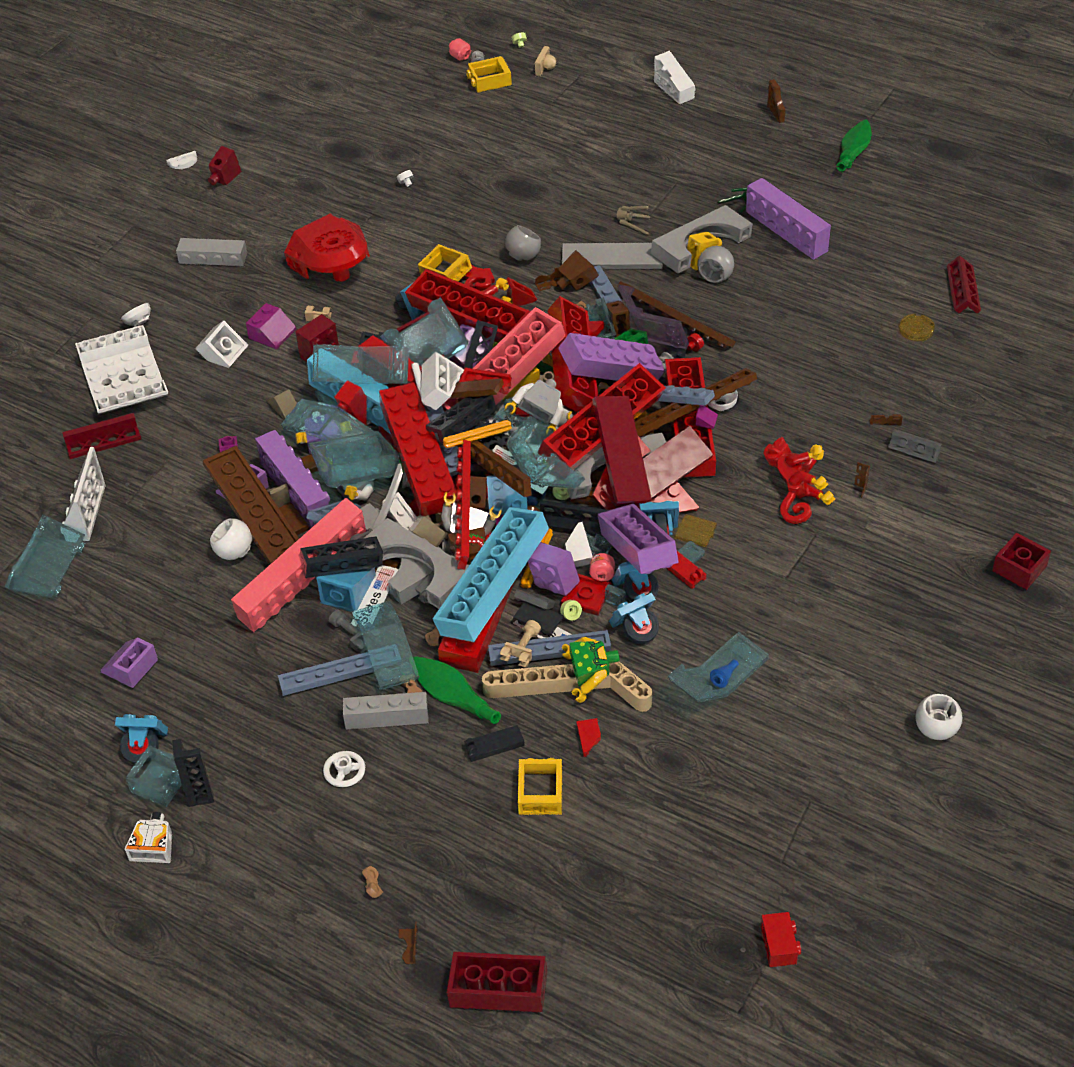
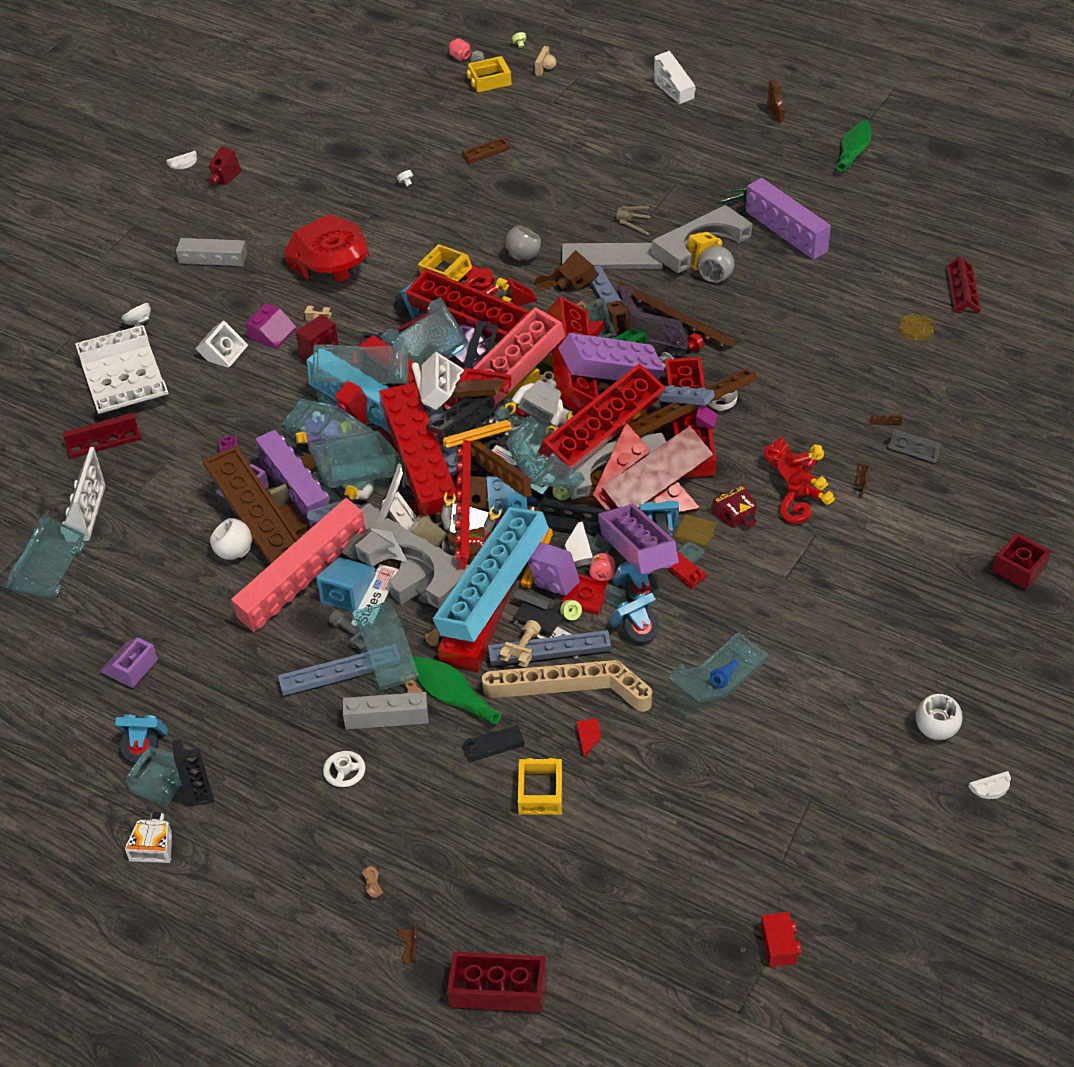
(283, 403): dark tan slope -> none
(343, 560): black fence -> none
(390, 537): none -> white sticker
(486, 150): none -> reddish brown tile
(589, 664): torso -> none
(621, 449): dark red tile -> none
(735, 507): none -> dark red torso
(992, 786): none -> white tile

